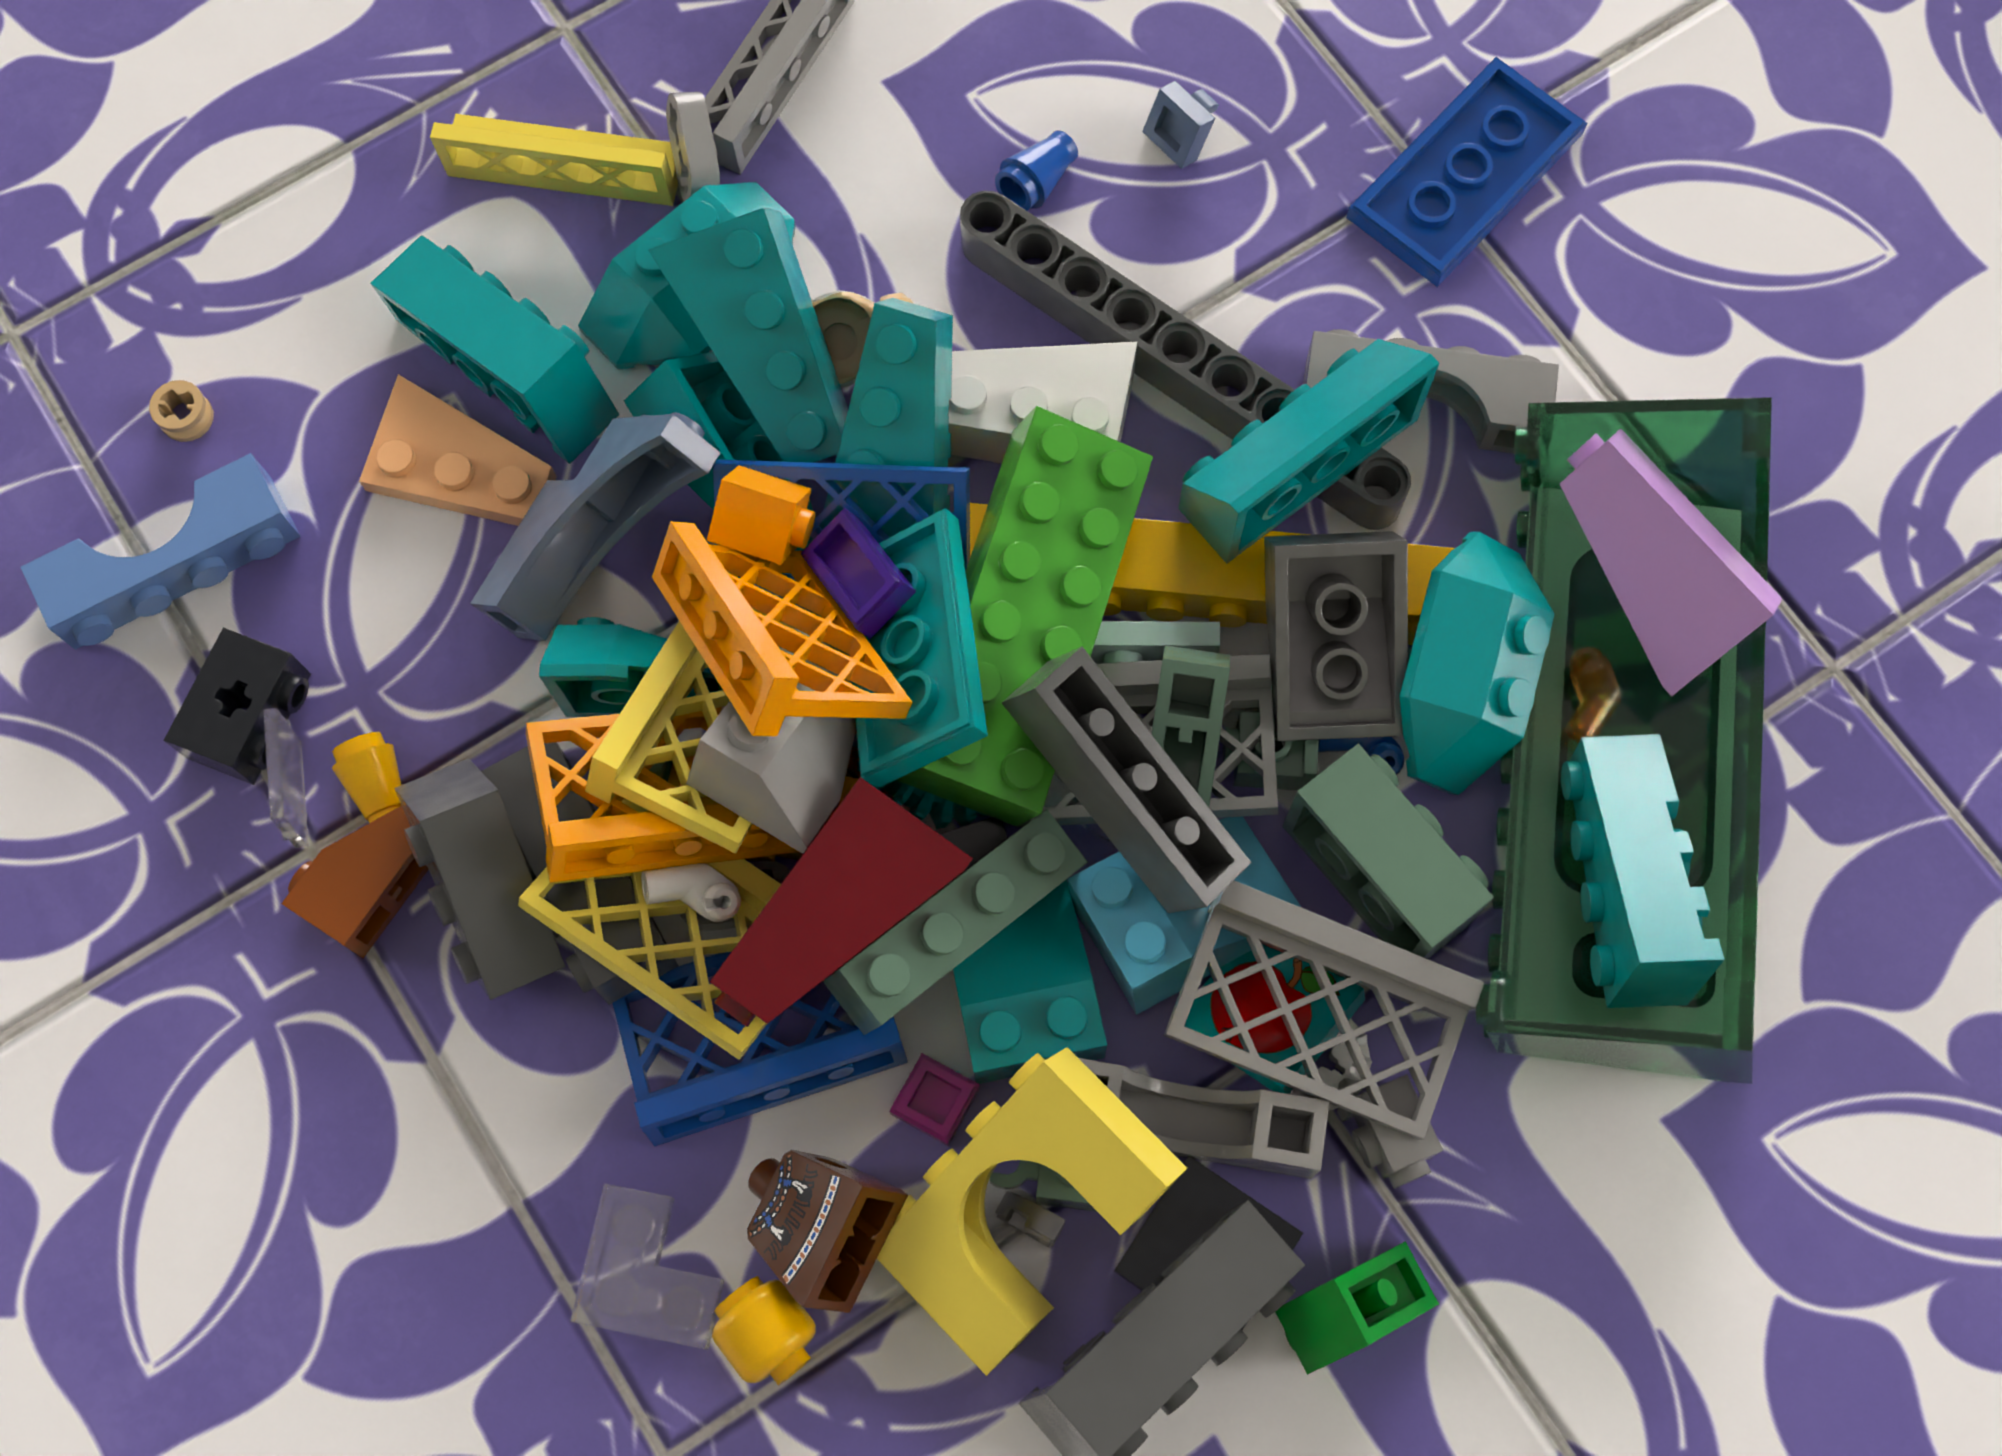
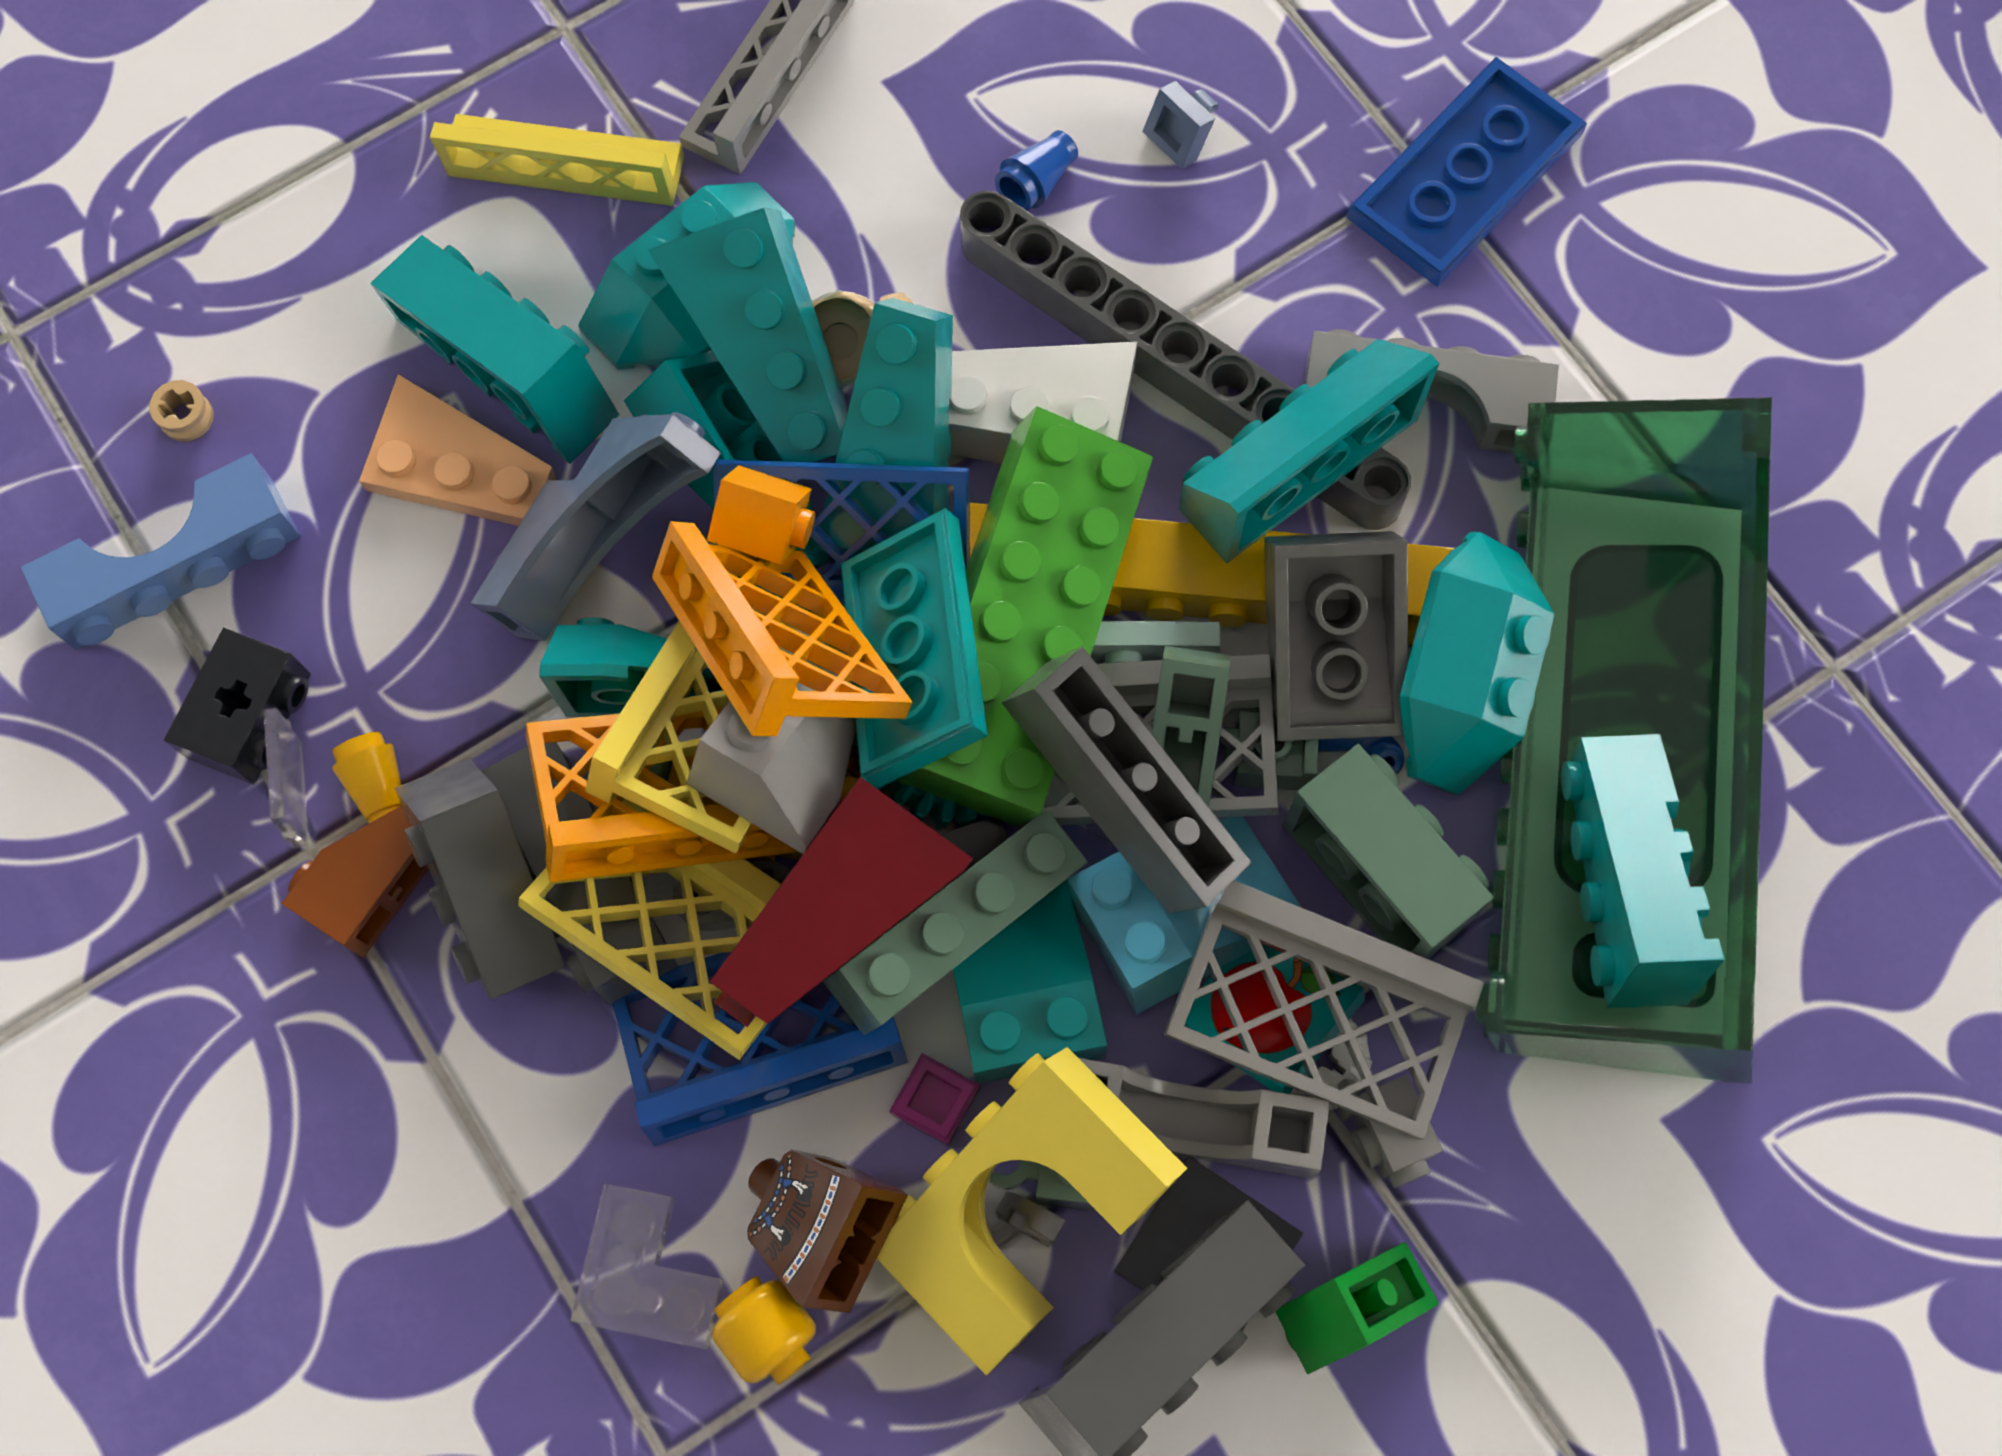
(691, 142): light grey beam -> none
(696, 886): white arm -> none
(857, 573): dark purple tile -> none
(1596, 692): clear orange arm -> none
(1666, 562): lavender slope -> none

